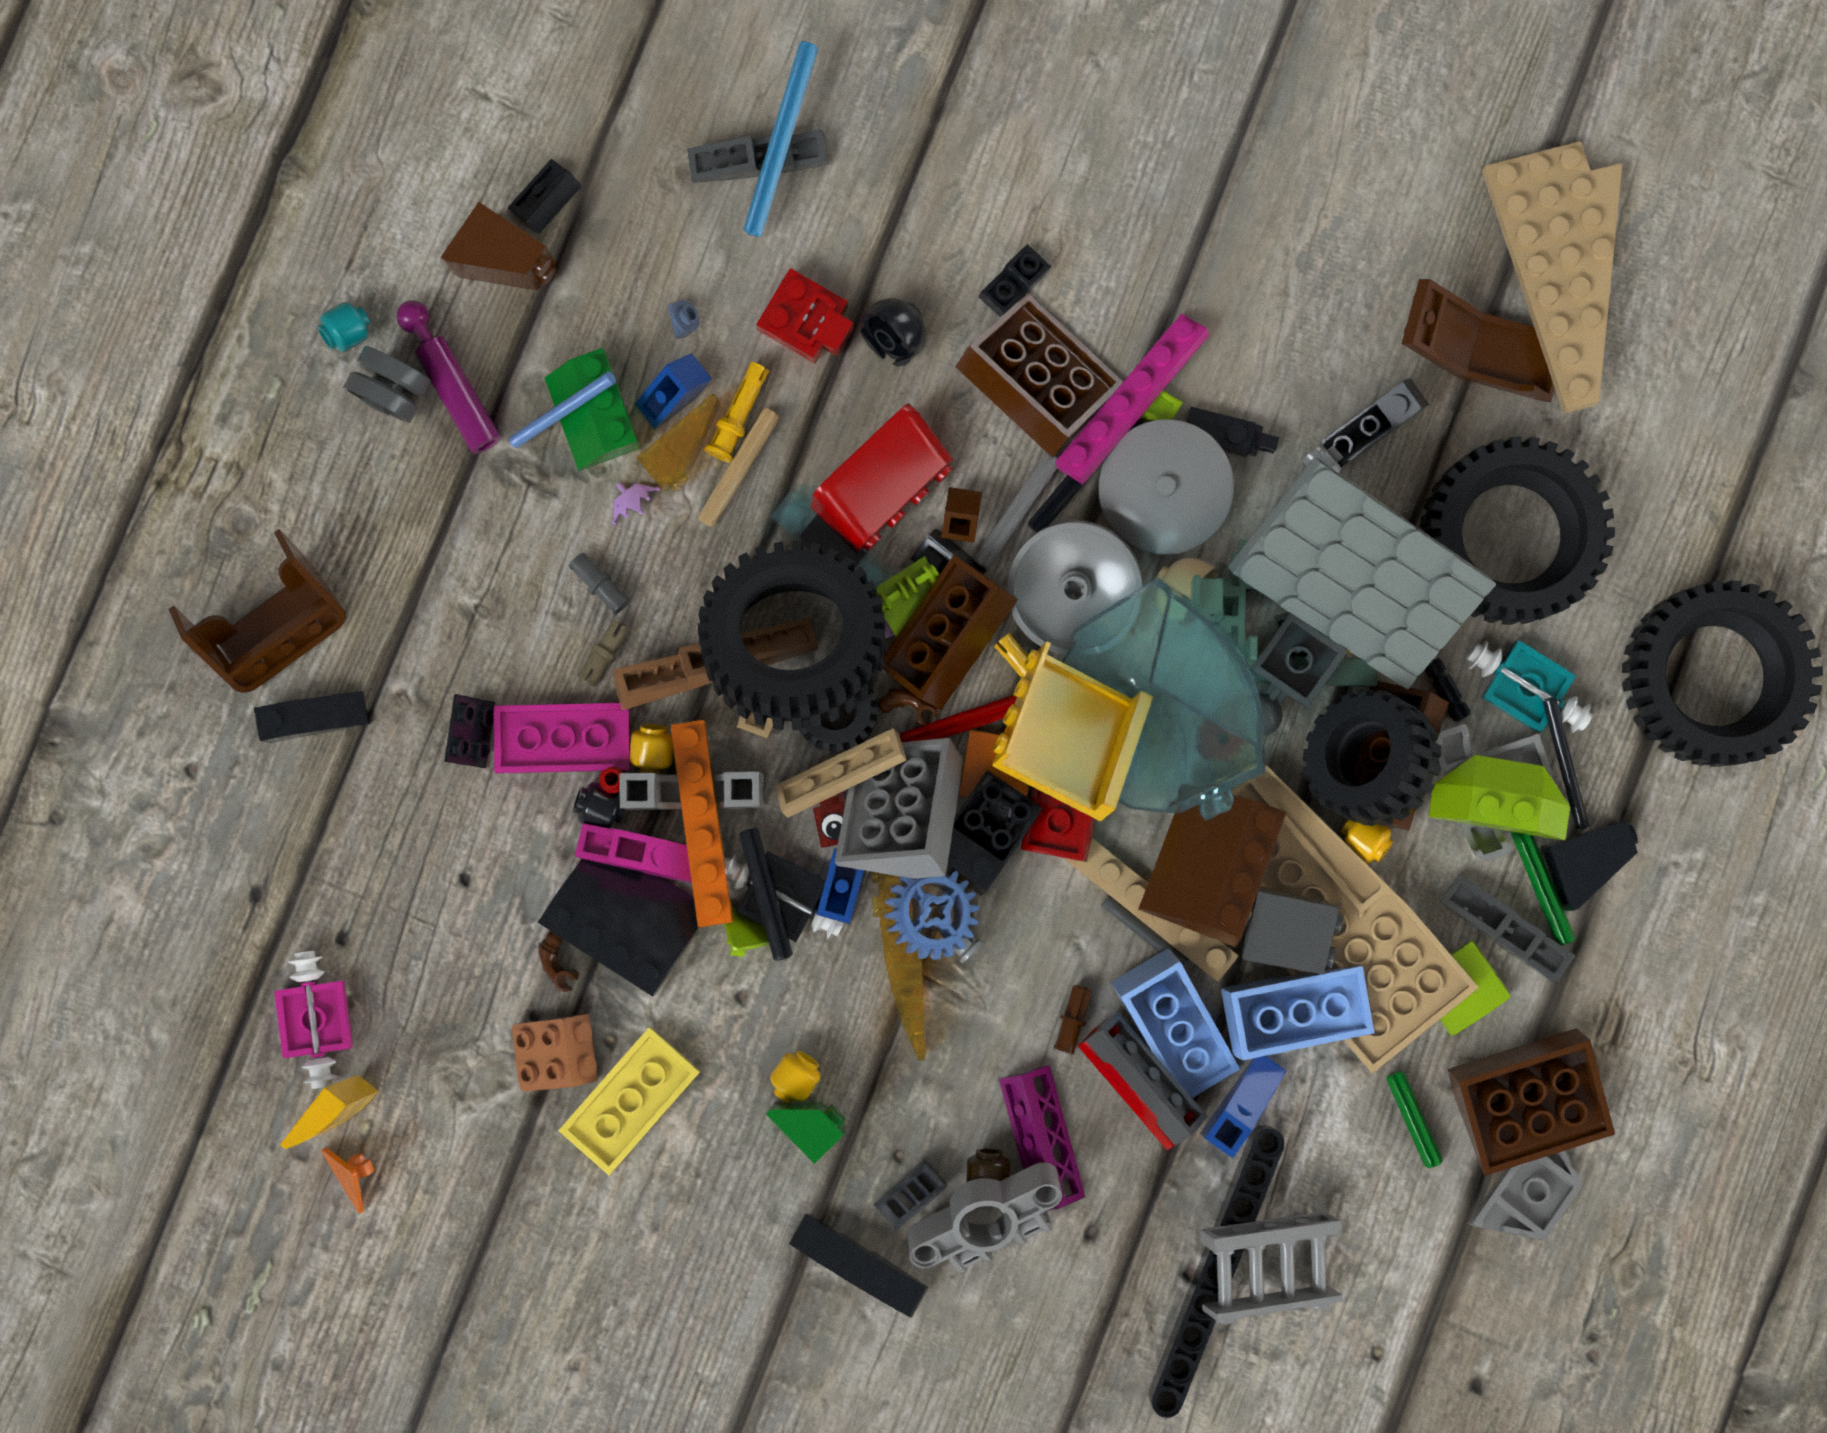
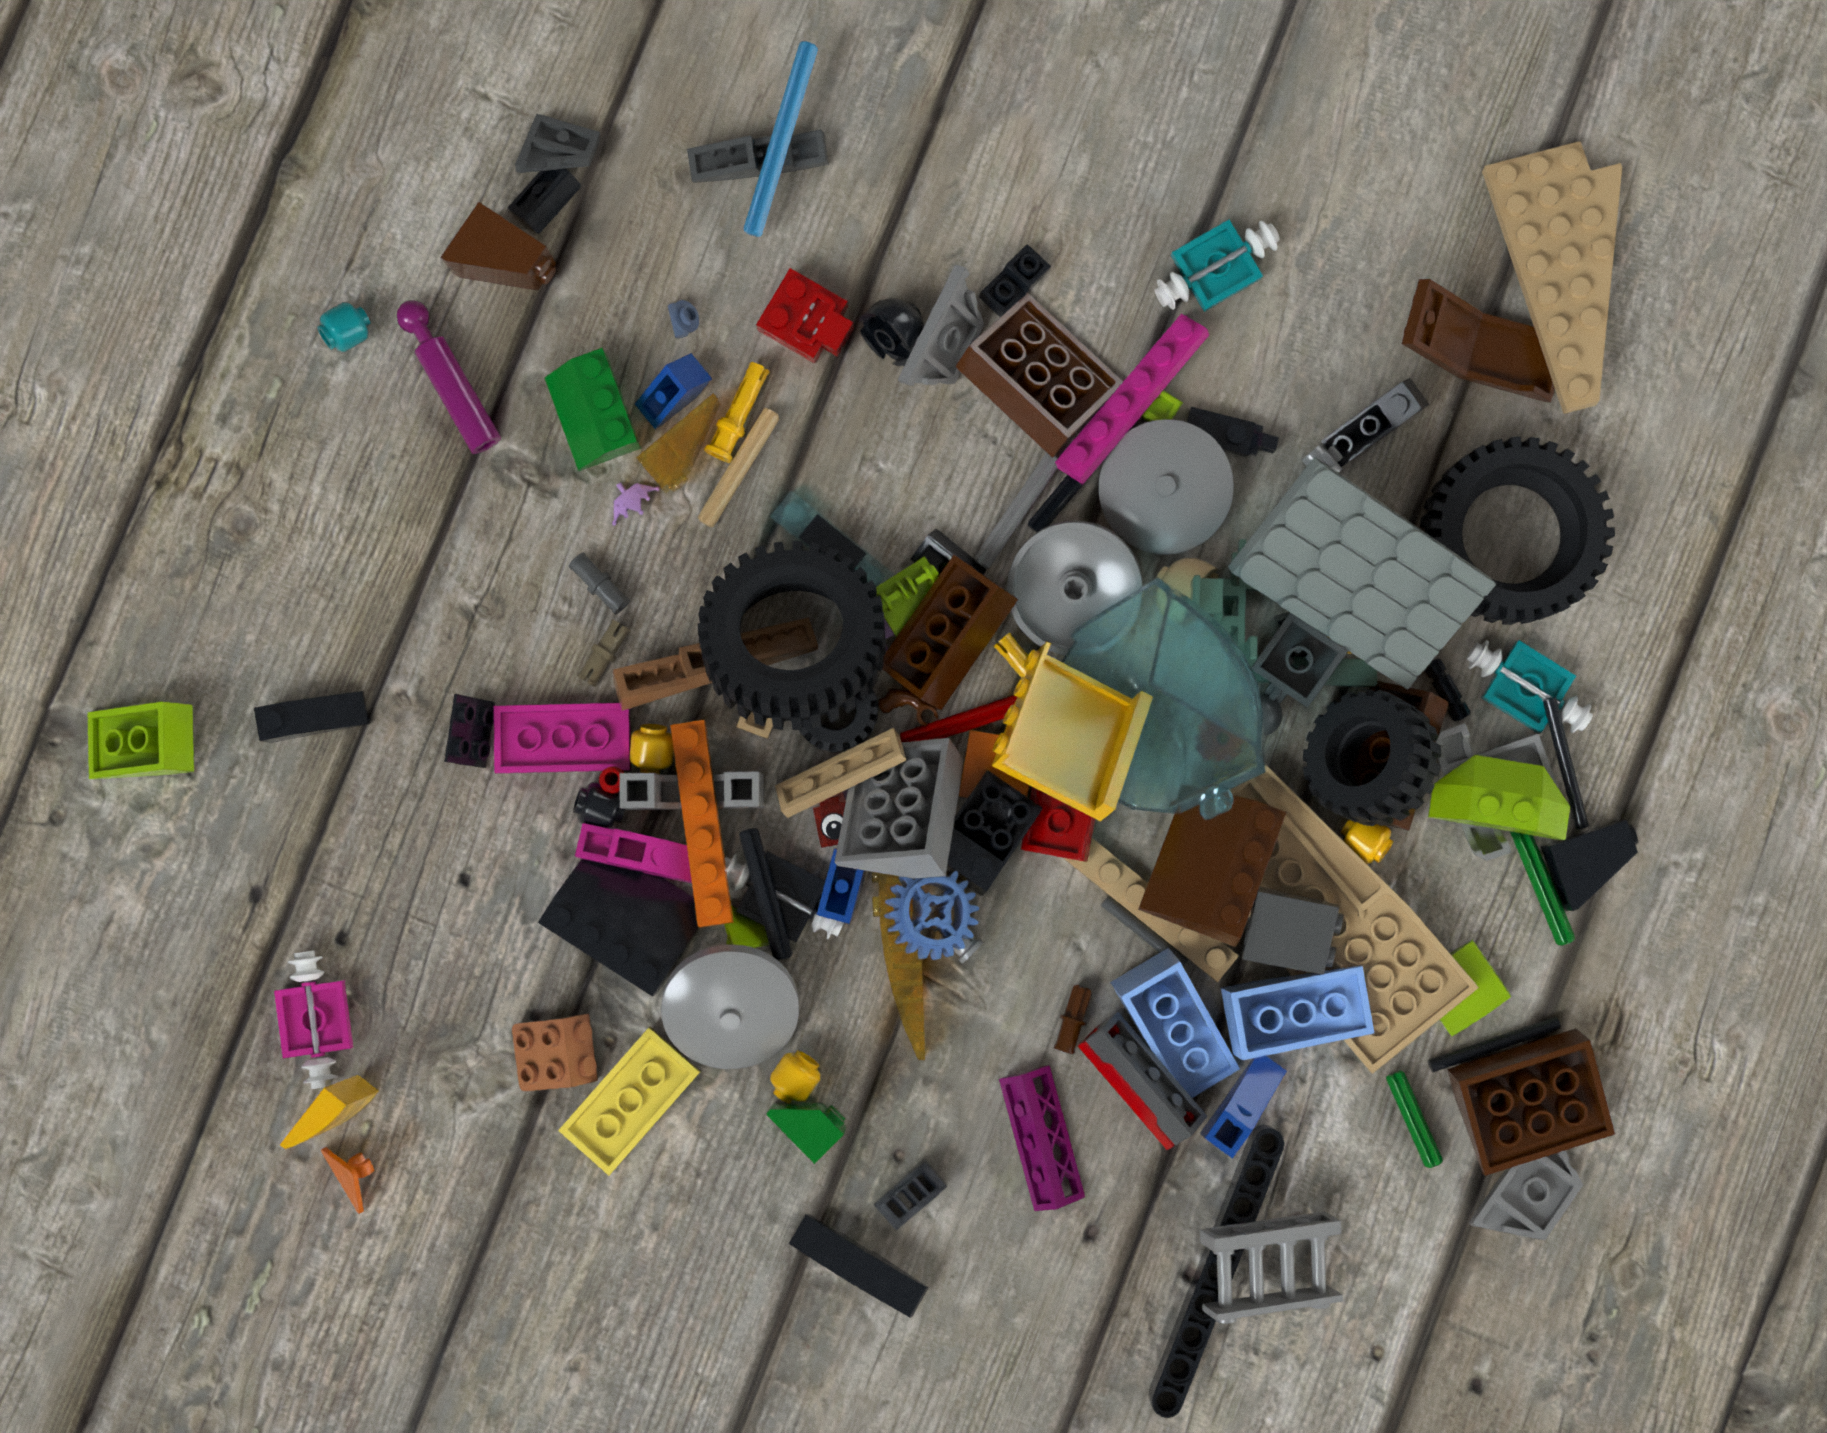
(141, 741): none -> lime slope
(271, 633): reddish brown windscreen -> none
(388, 381): dark grey wheel -> none
(548, 955): reddish brown piece -> none
(556, 145): none -> dark grey wing
(562, 409): medium blue bar -> none
(730, 1006): none -> light grey dish
(882, 480): red windscreen -> none
(946, 335): none -> light grey wing
(961, 514): reddish brown brick -> none
(988, 1164): dark brown head -> none
(1024, 1207): light grey piece -> none
(1217, 265): none -> teal plate
(1494, 1044): none -> black bar
(1507, 928): dark grey slope -> none
(1784, 664): black tyre -> none

